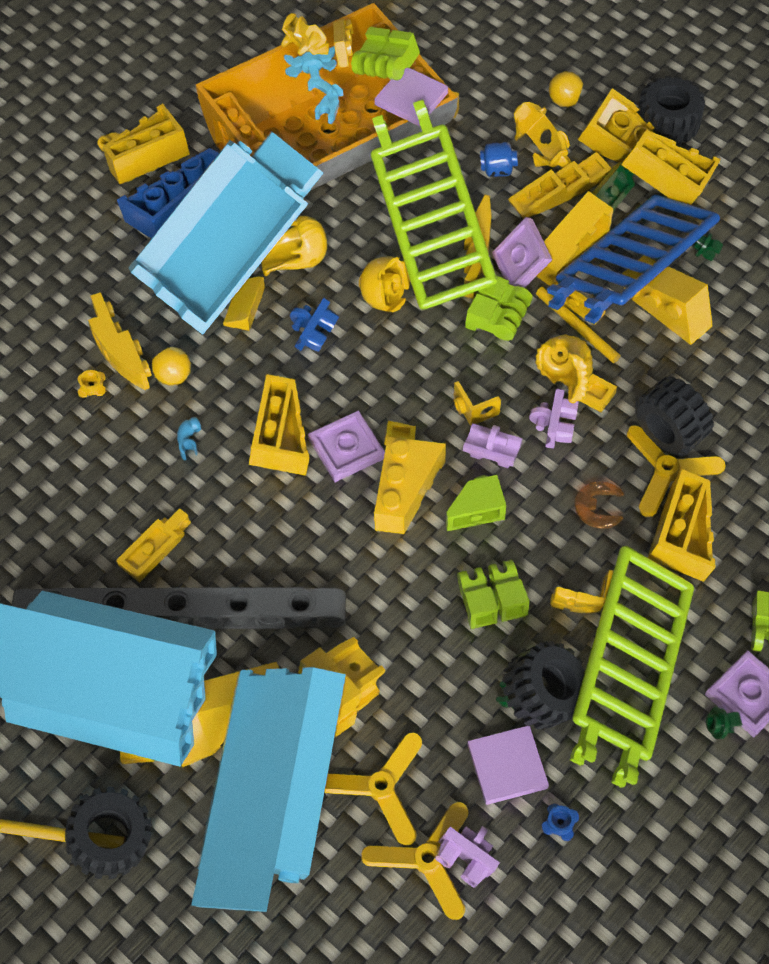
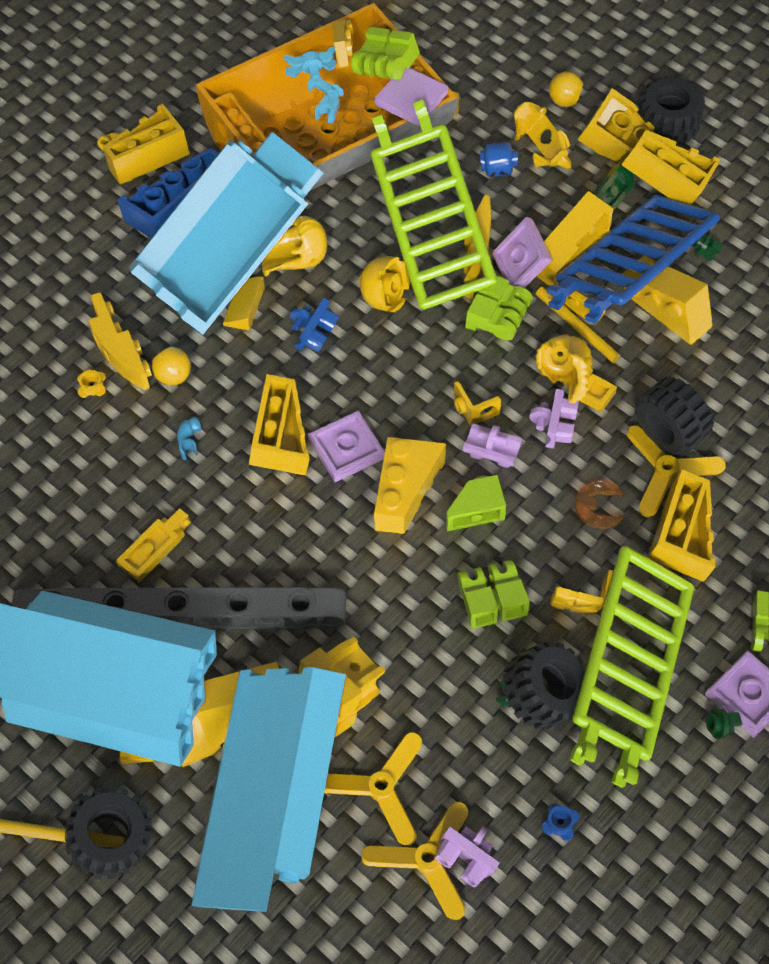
(305, 36): yellow piece -> none
(399, 430): yellow plate -> none
(507, 765): lavender tile -> none
(559, 187): yellow slope -> none

